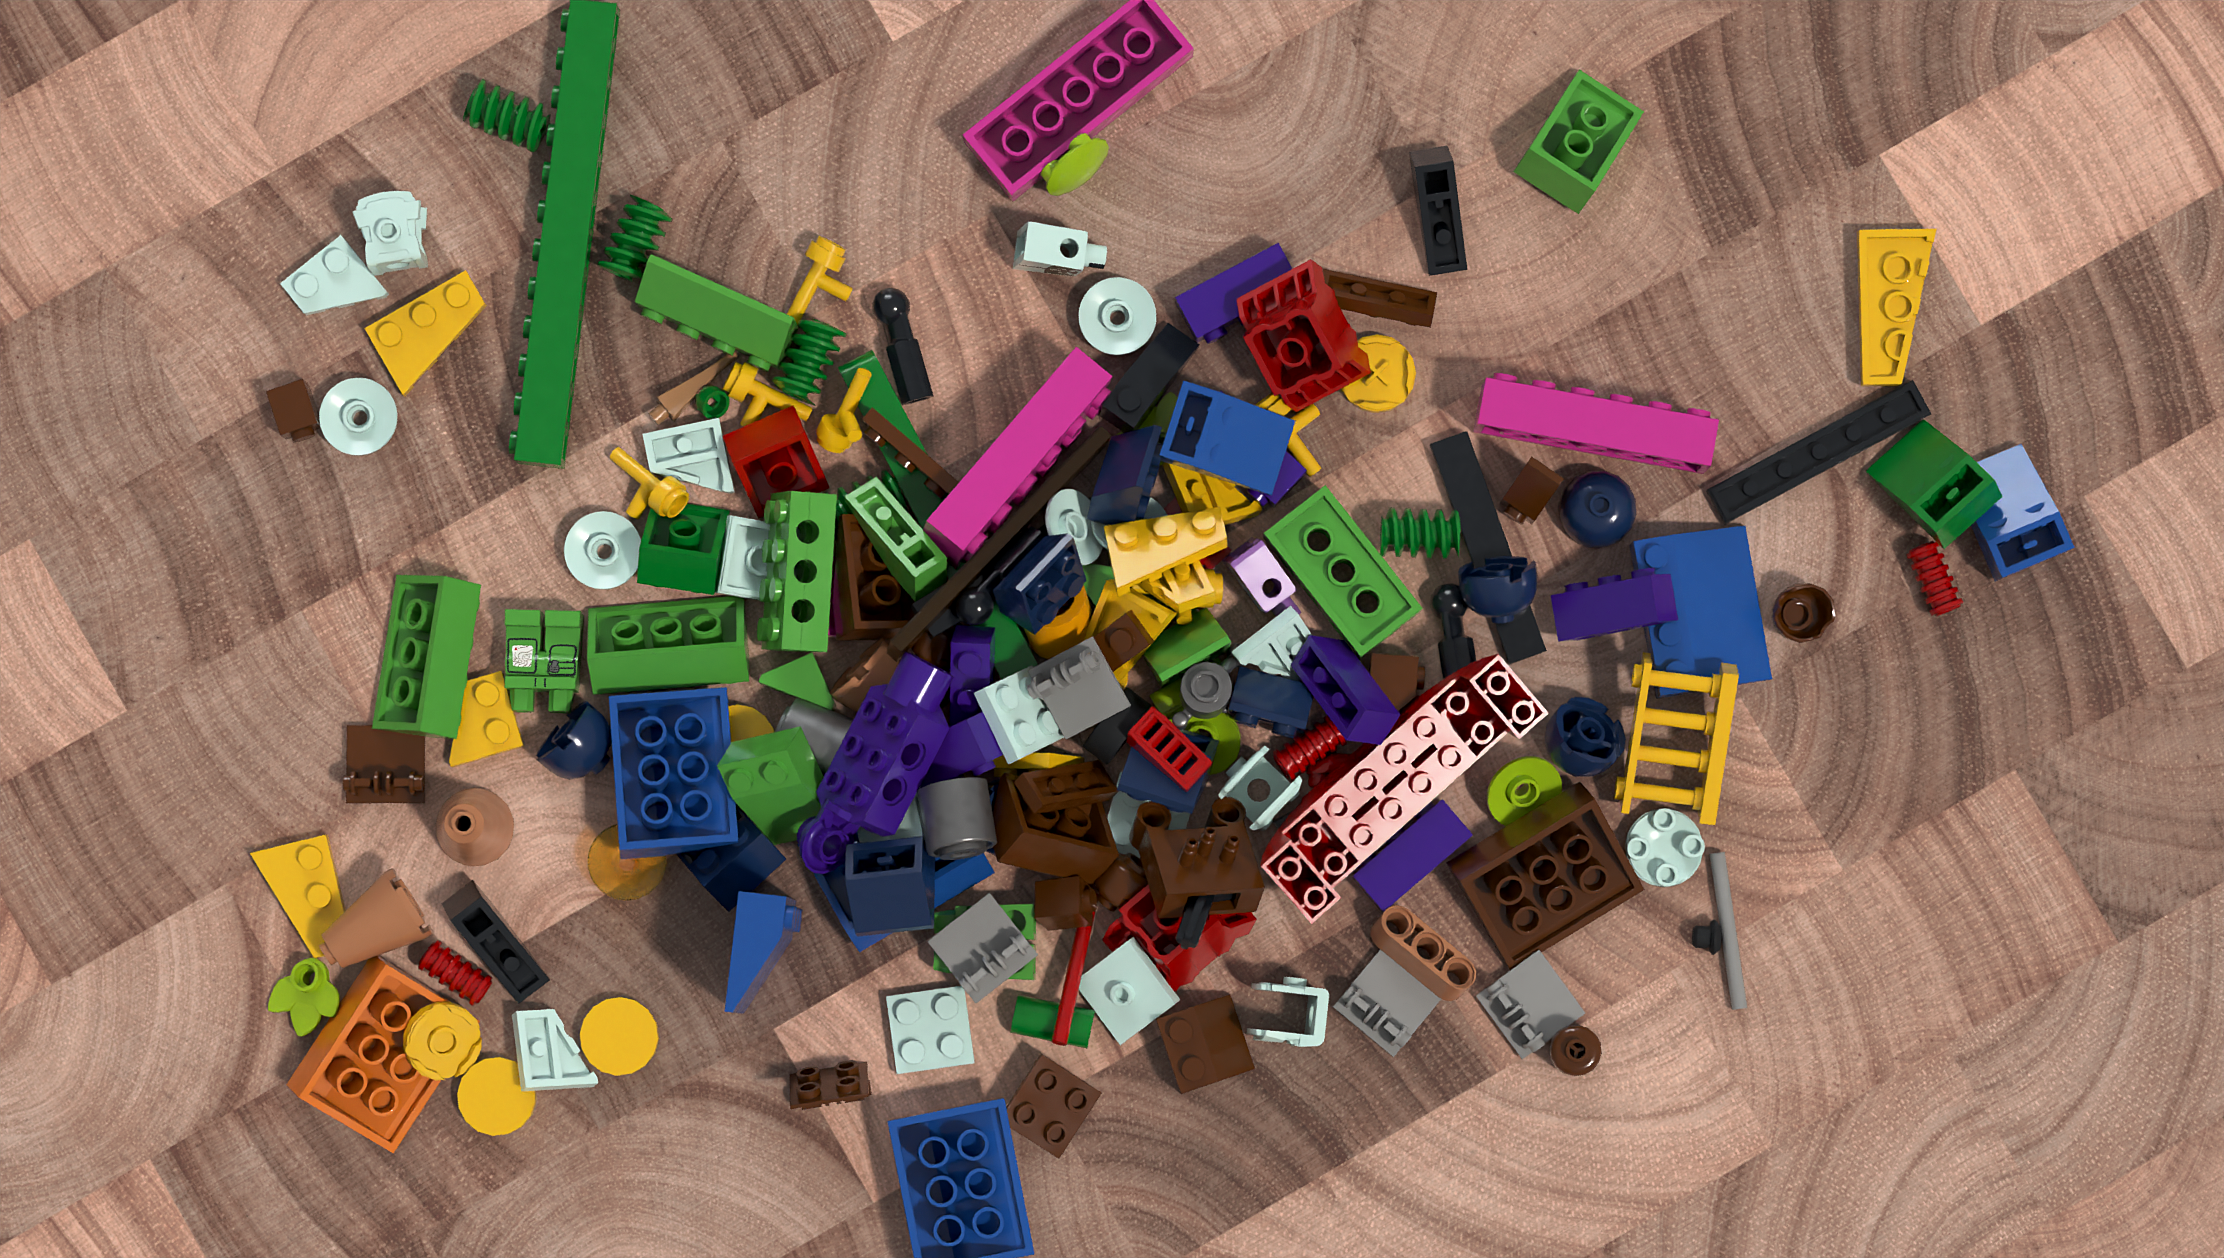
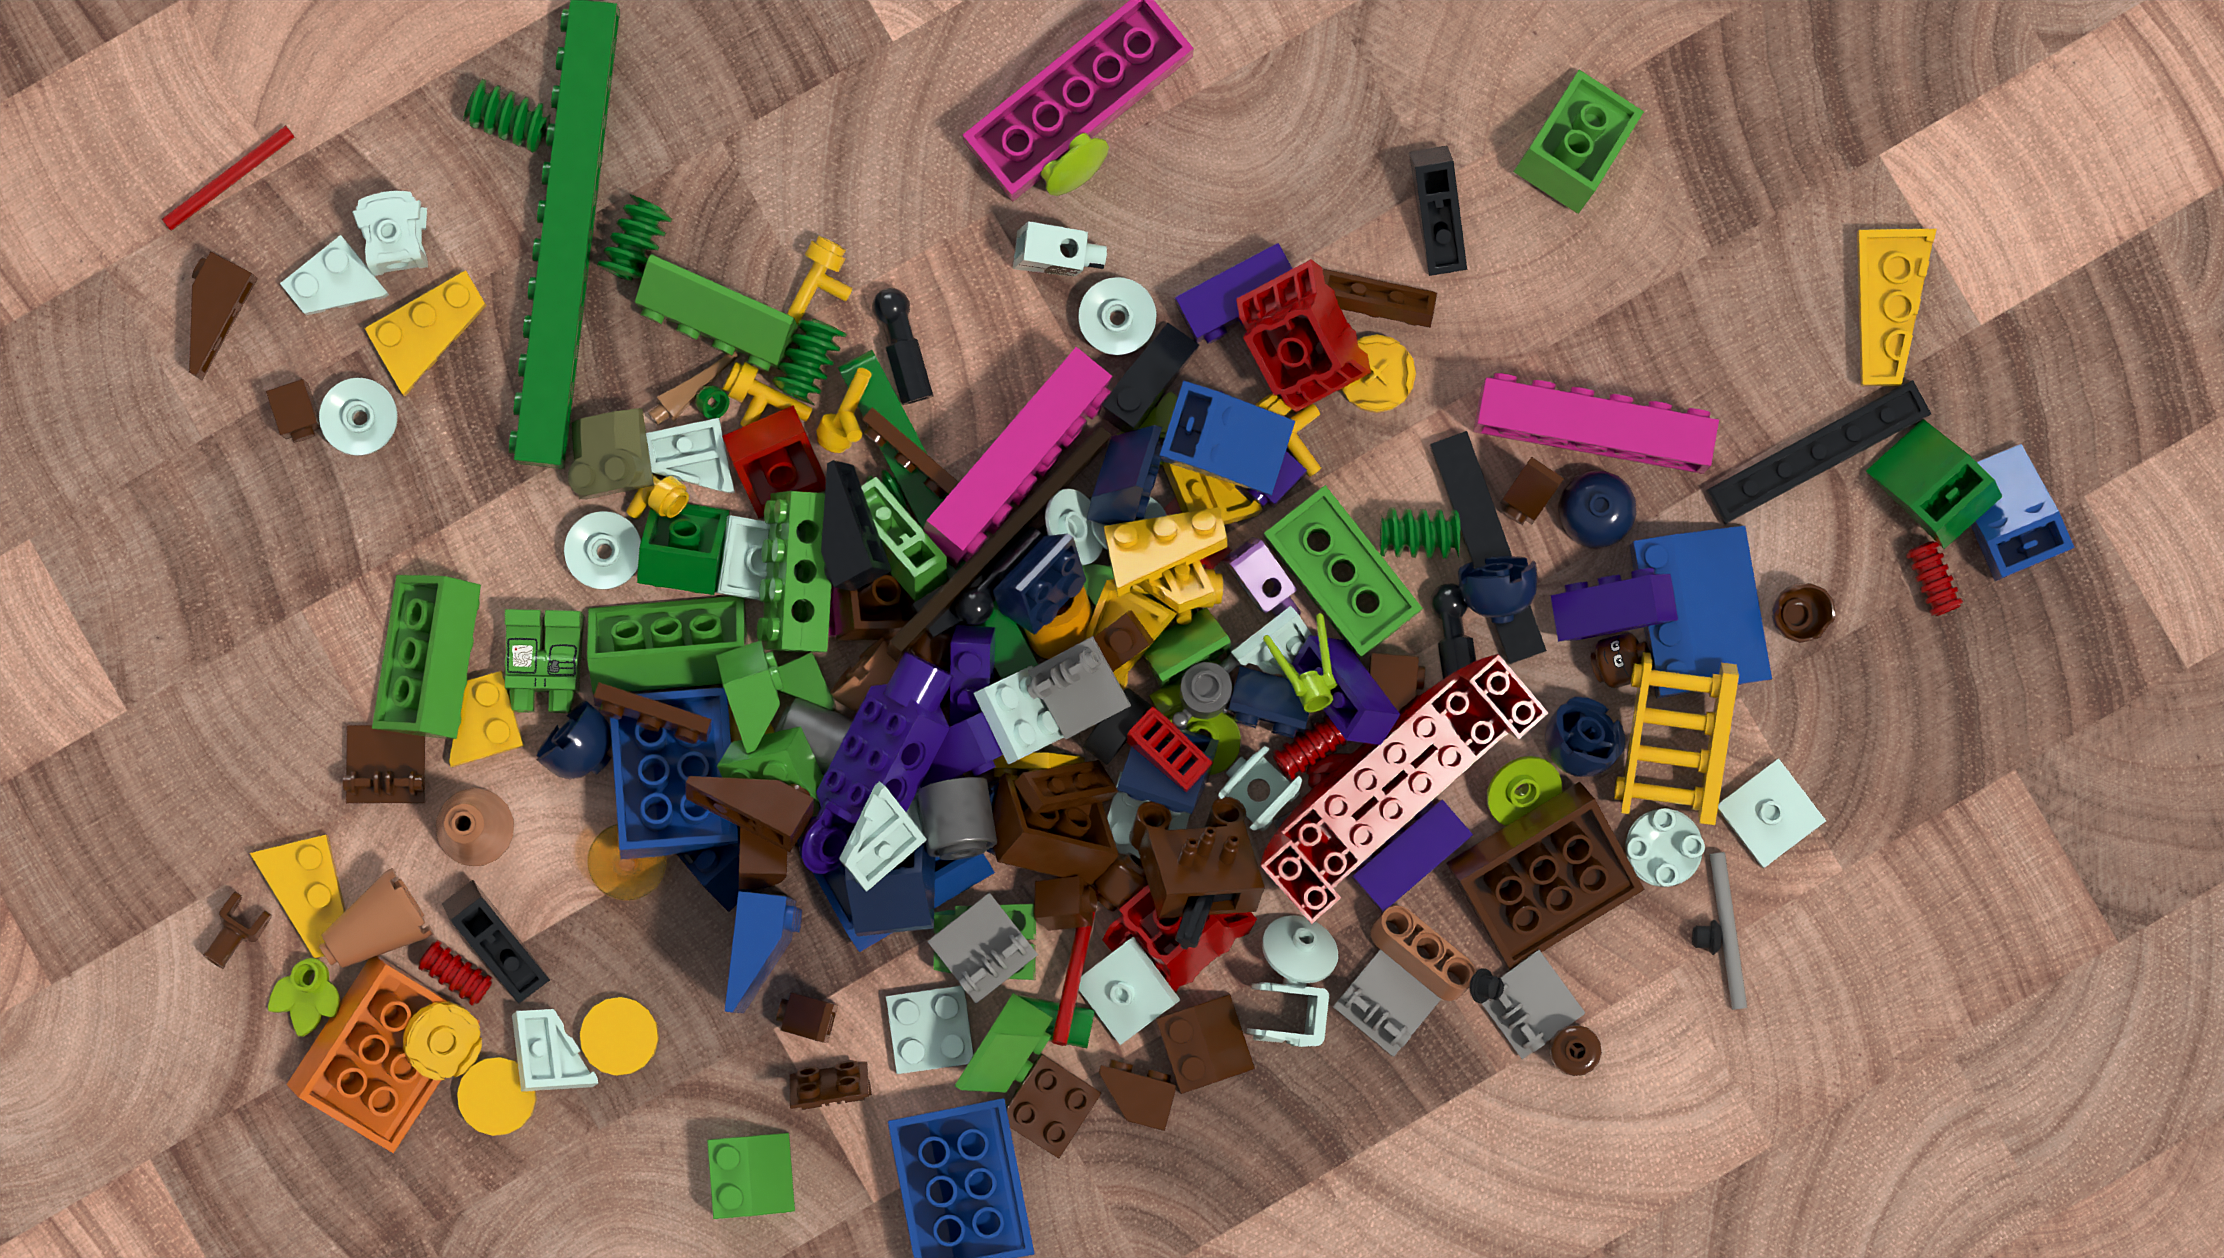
(215, 303): none -> reddish brown slope
(228, 178): none -> red bar
(233, 933): none -> reddish brown piece
(610, 454): none -> olive slope
(652, 714): none -> reddish brown plate
(751, 688): none -> bright green slope
(751, 1175): none -> bright green slope
(757, 805): none -> reddish brown slope
(760, 862): none -> reddish brown brick
(807, 1017): none -> reddish brown slope
(849, 535): none -> black slope
(880, 839): none -> light aqua wing
(1006, 1048): none -> bright green slope
(1139, 1097): none -> reddish brown slope
(1298, 960): none -> light aqua dish
(1310, 686): none -> lime plant
(1485, 986): none -> black piece
(1616, 657): none -> reddish brown head
(1770, 813): none -> light aqua plate

